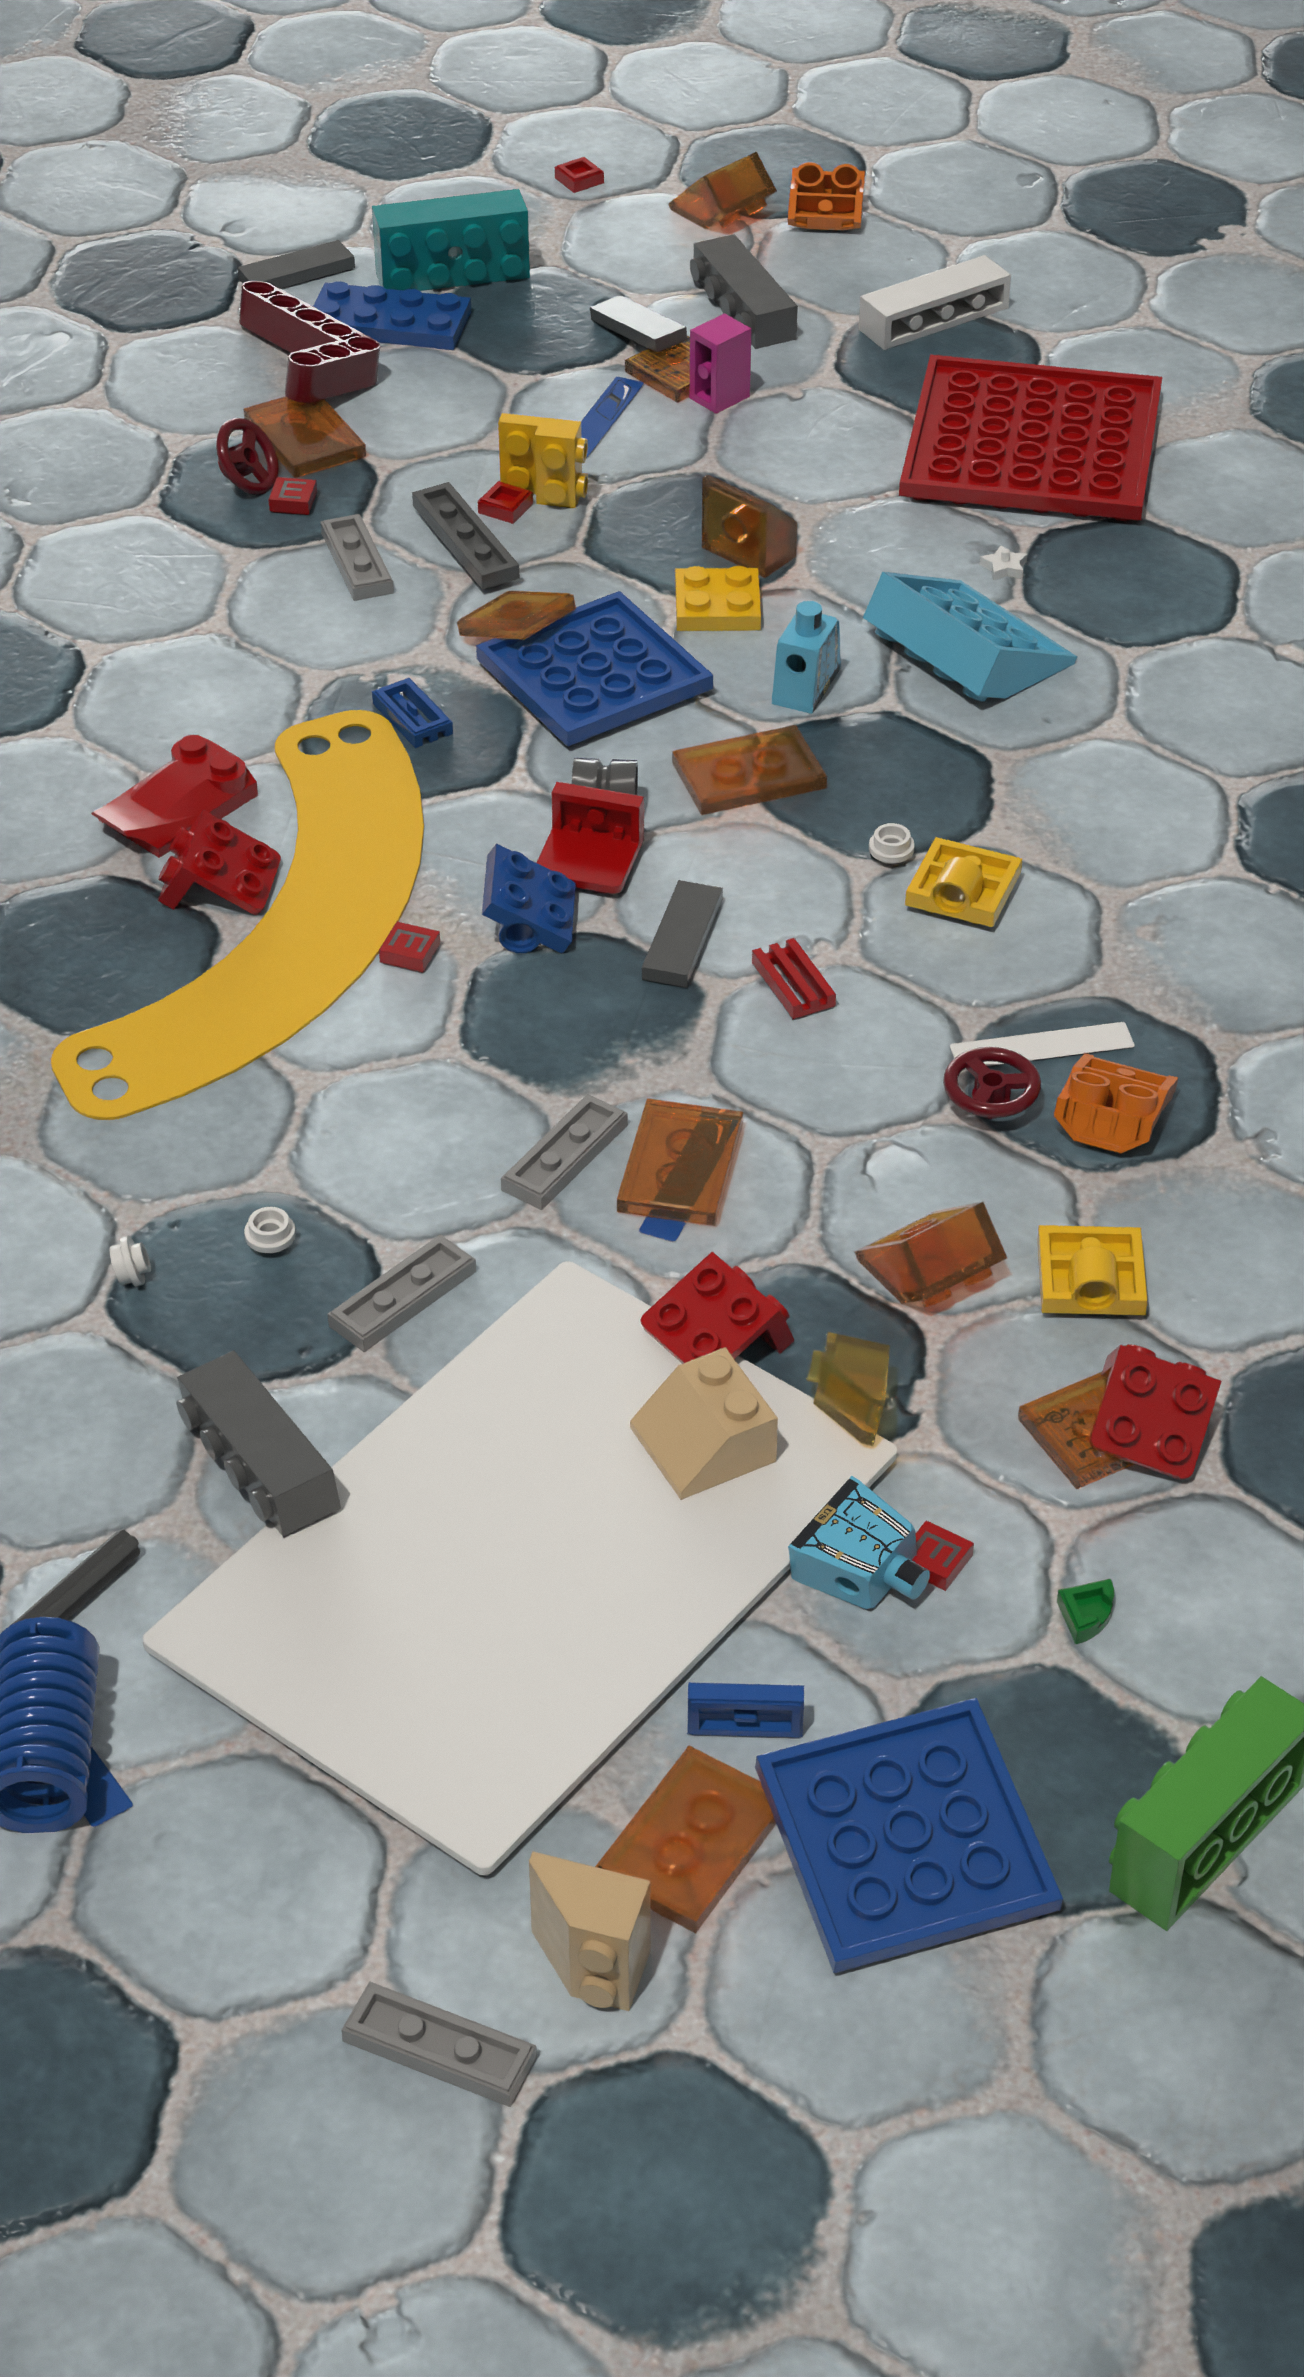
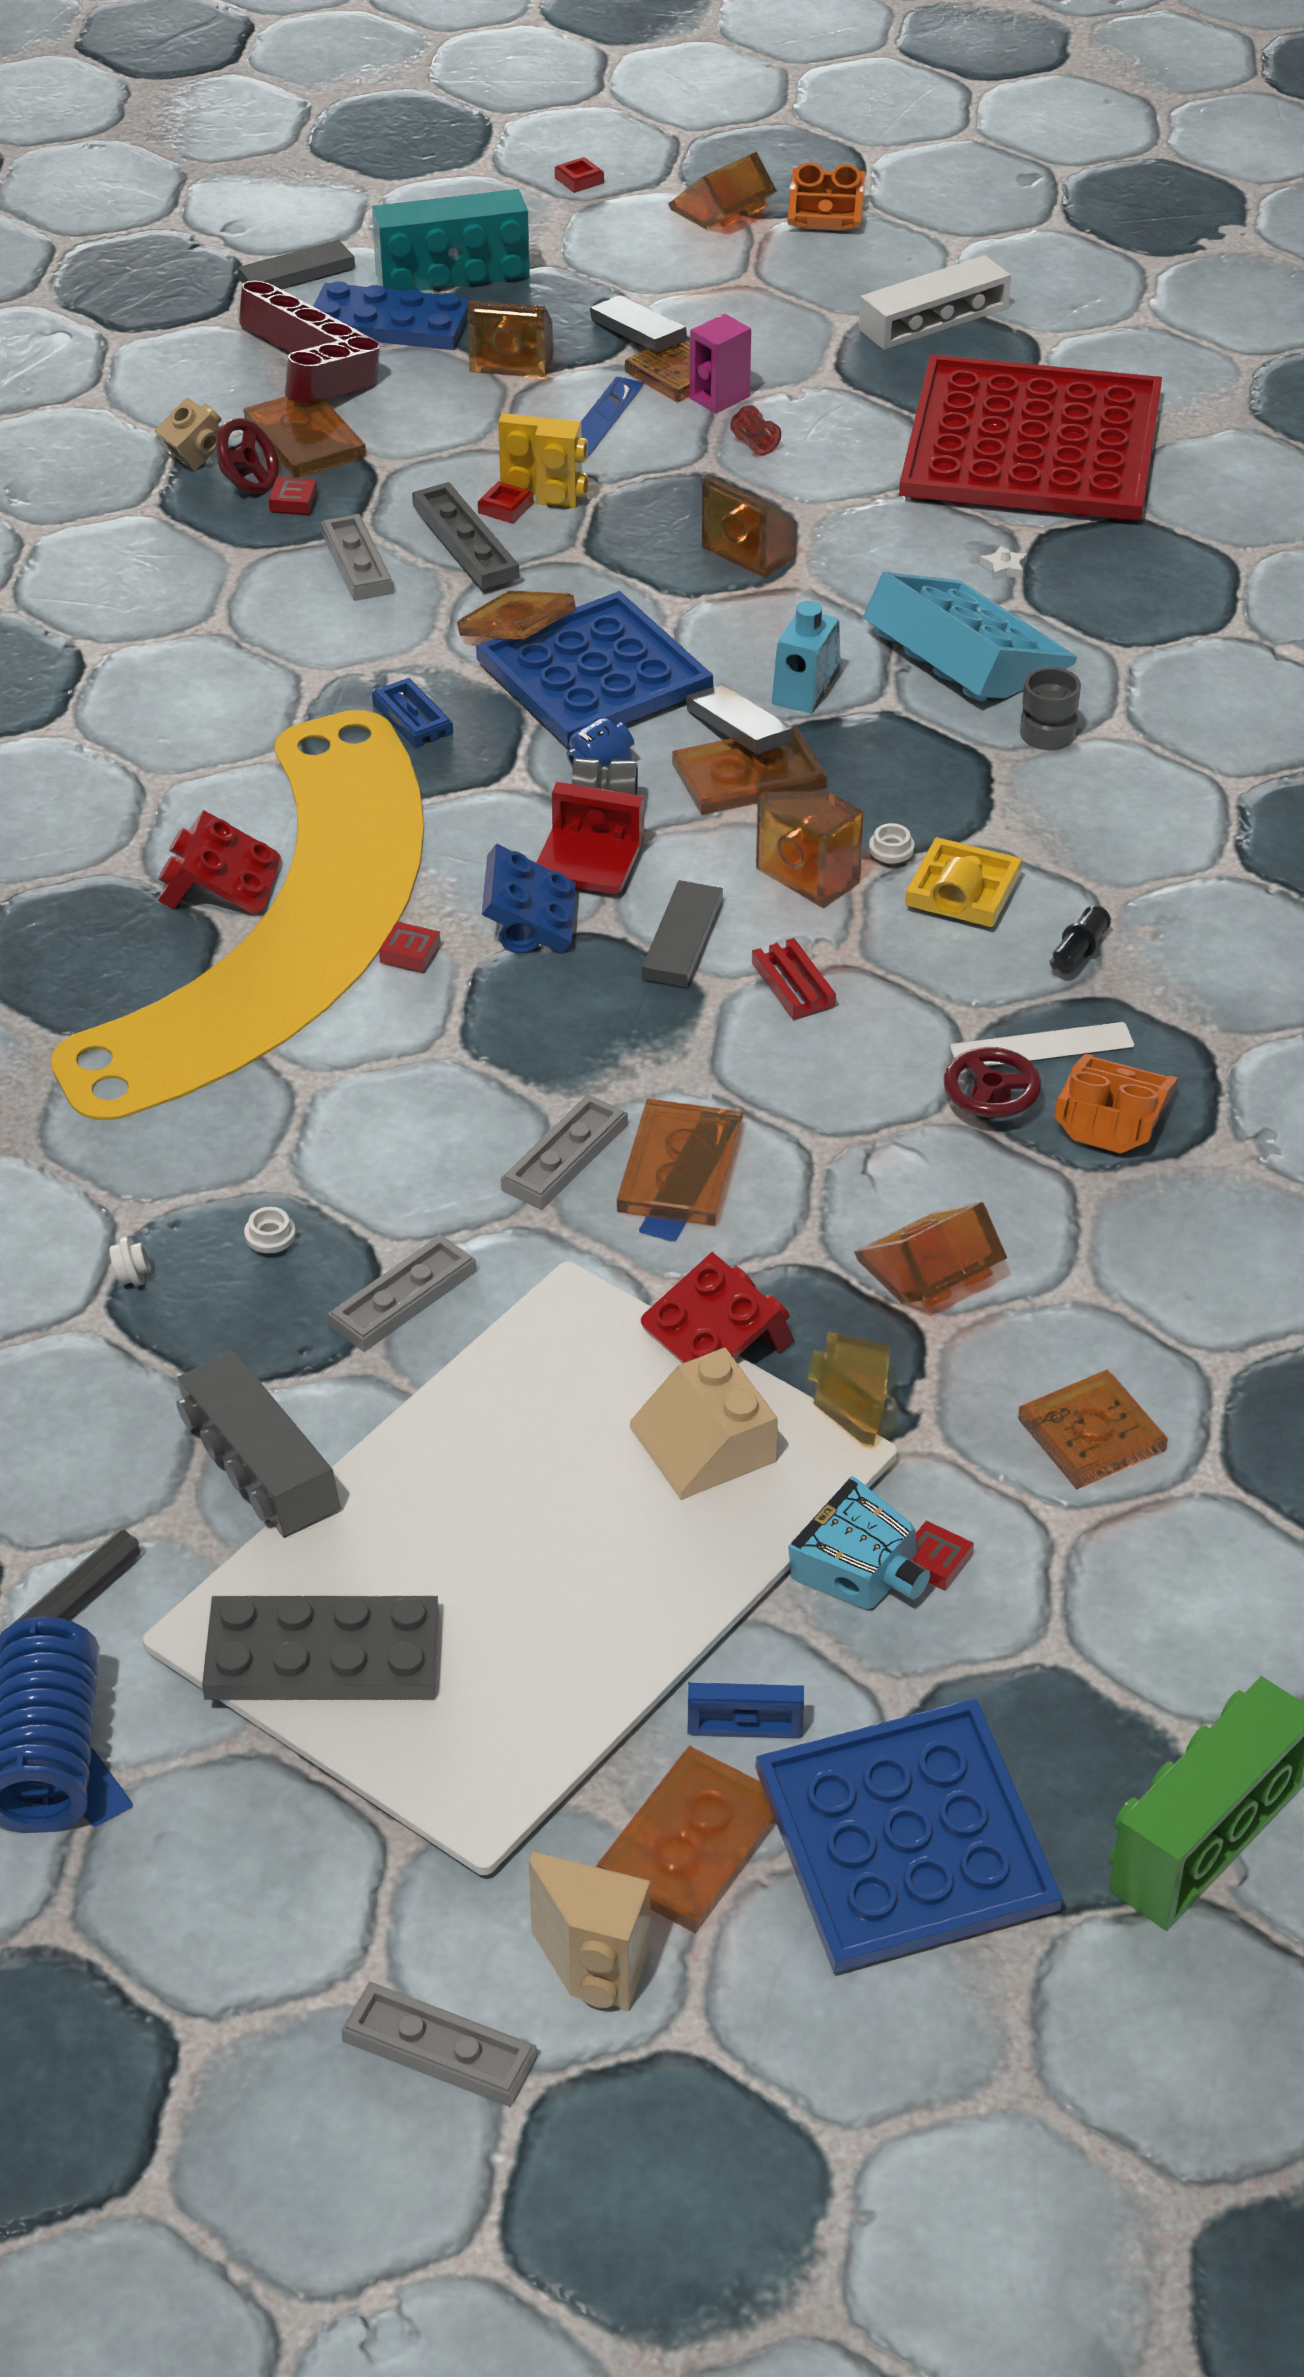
(176, 794): red slope -> none
(190, 433): none -> tan brick
(321, 1648): none -> dark grey plate
(509, 339): none -> clear orange slope
(601, 741): none -> blue head
(717, 599): yellow plate -> none
(740, 719): none -> tile
(744, 290): dark grey brick -> none
(752, 421): none -> clear red bush
(810, 843): none -> clear orange slope
(1050, 708): none -> dark grey wheel
(1080, 939): none -> black axle
(1086, 1608): green tile -> none
(1091, 1270): yellow plate -> none
(1153, 1411): red bracket -> none

